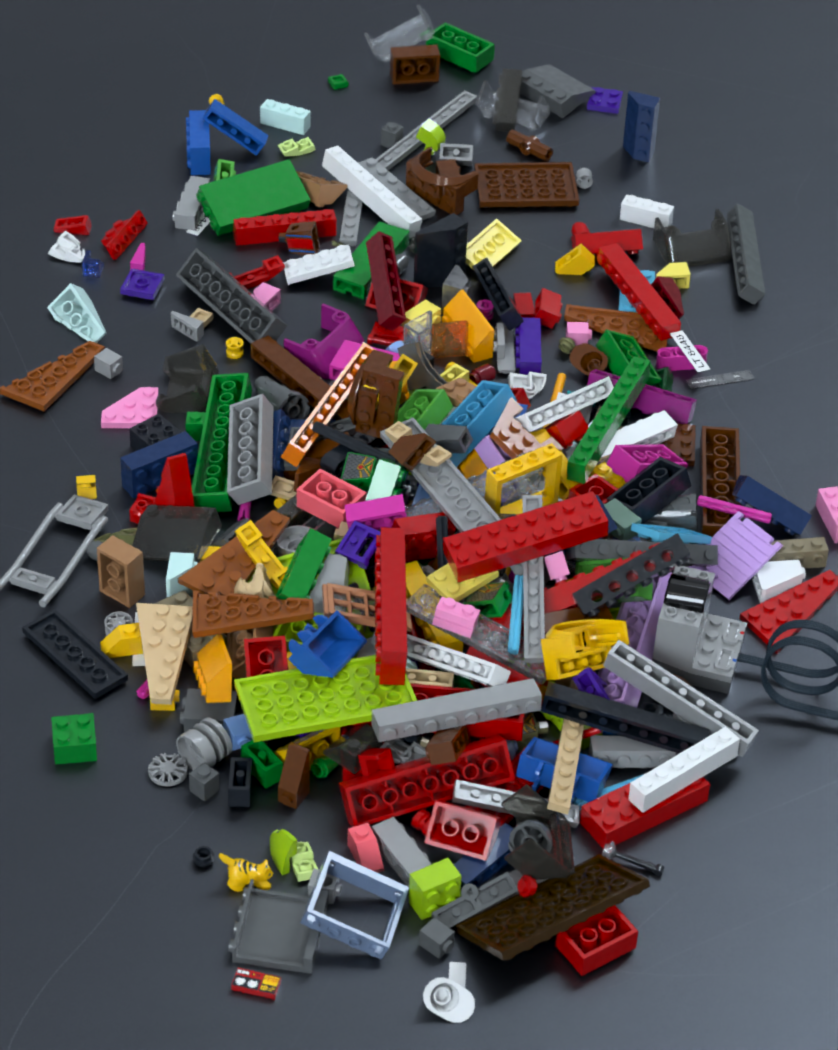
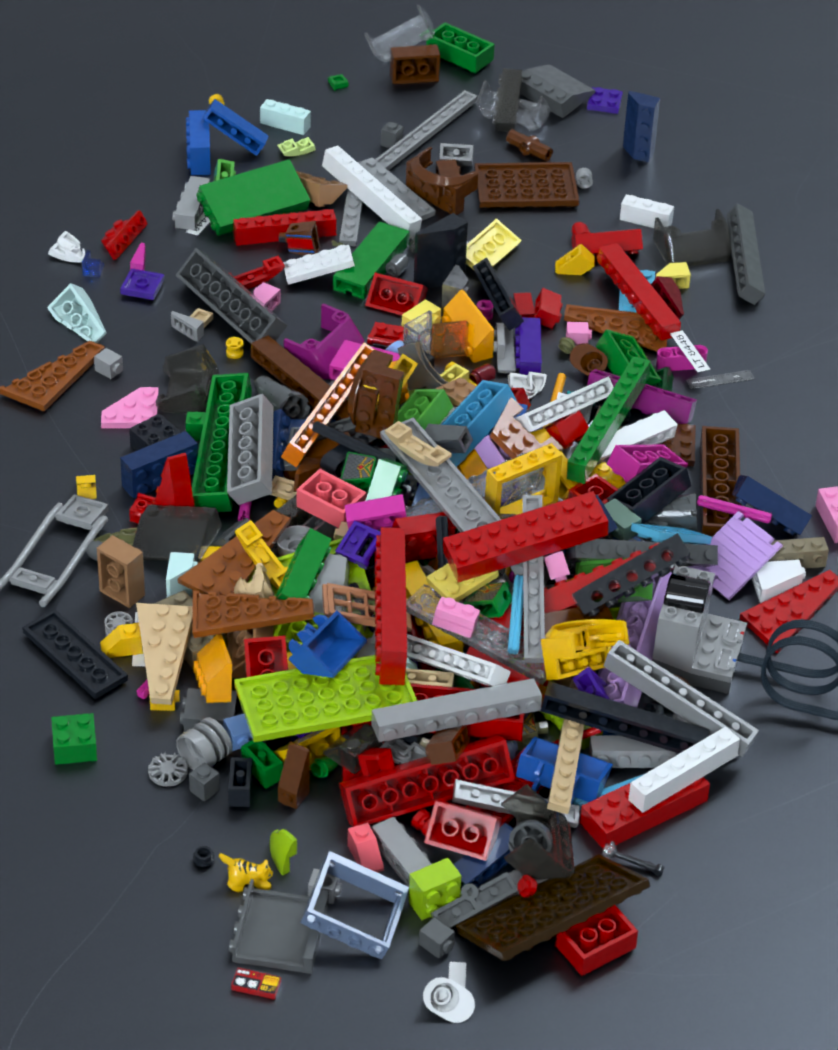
(74, 225): red slope -> none
(303, 862): yellowish green slope -> none
(385, 281): dark red brick -> none
(411, 449): reddish brown slope -> none
(431, 135): lime brick -> none

